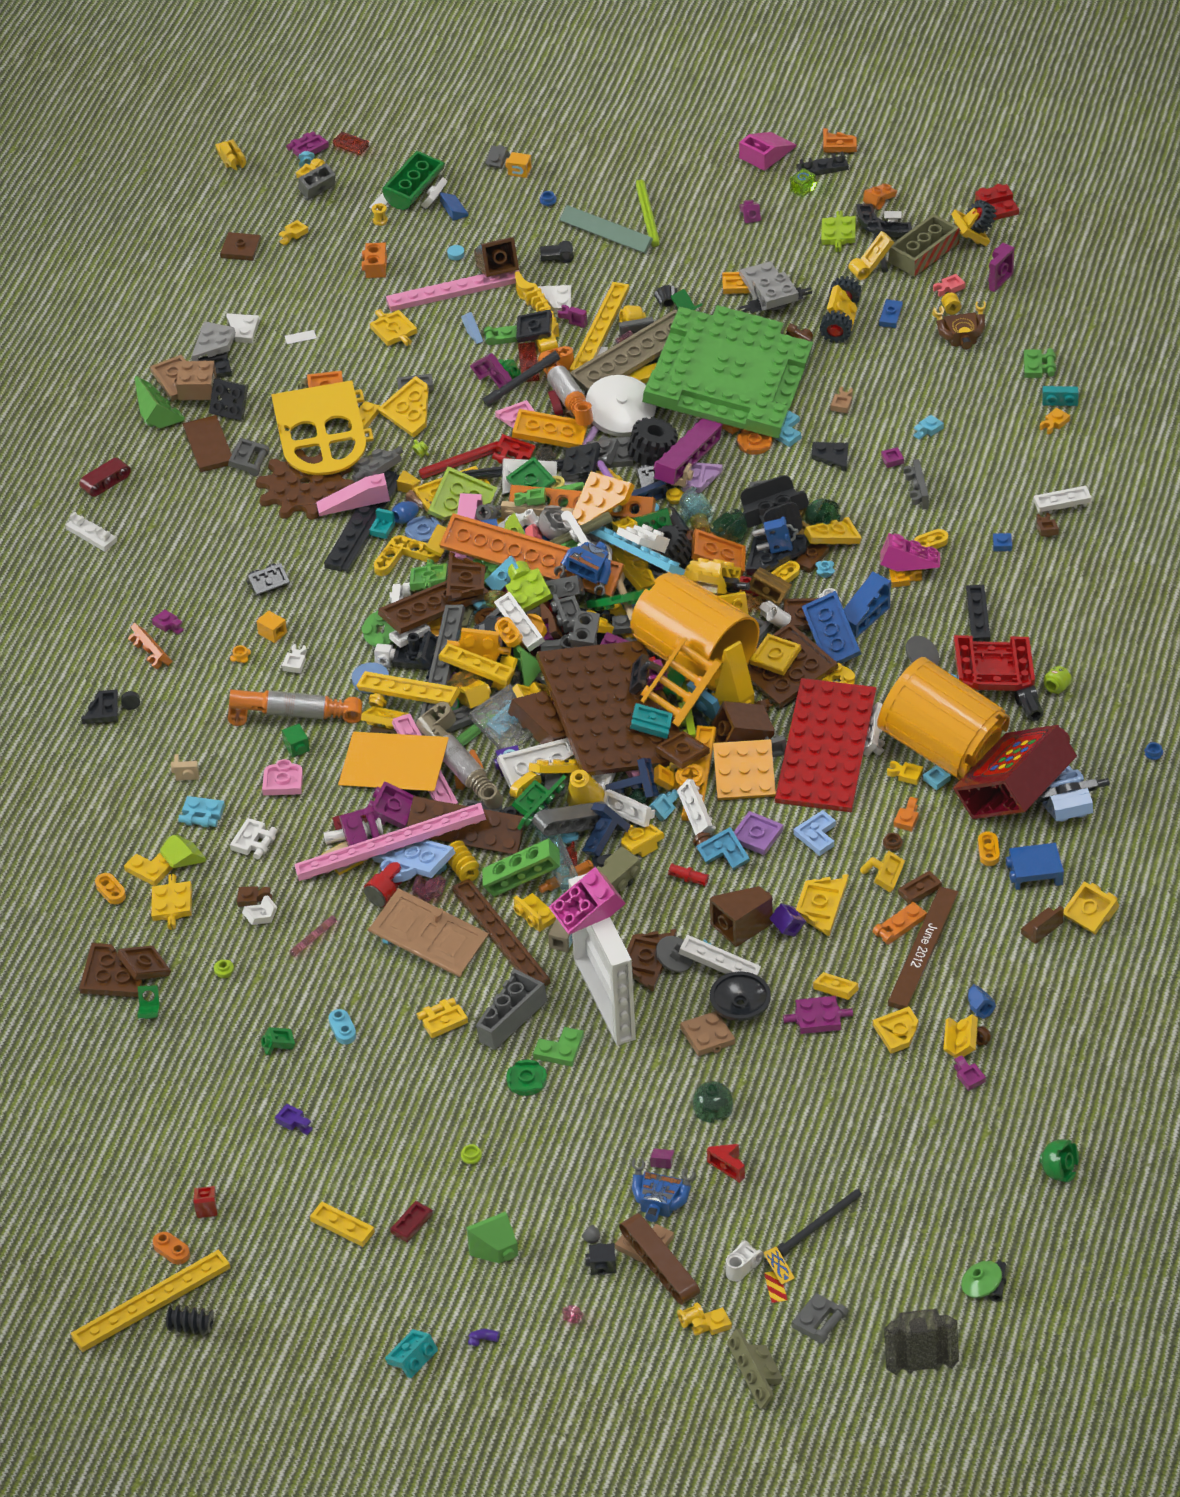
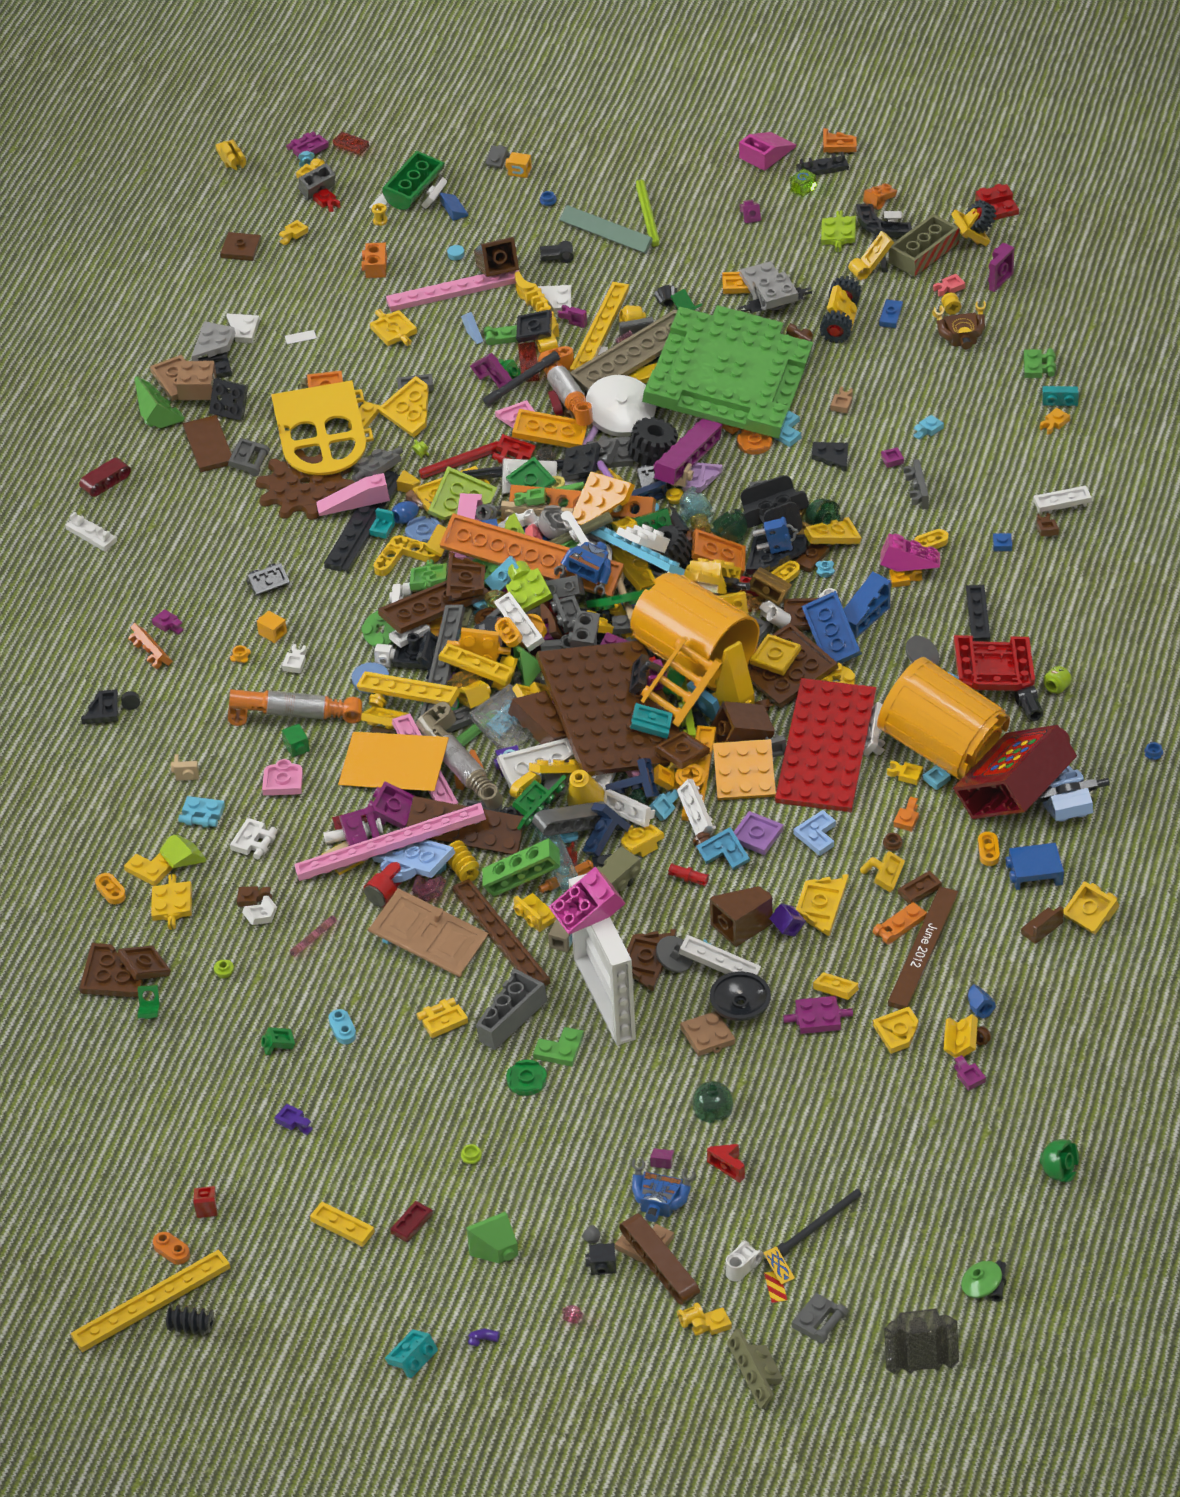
(326, 198): none -> red plate

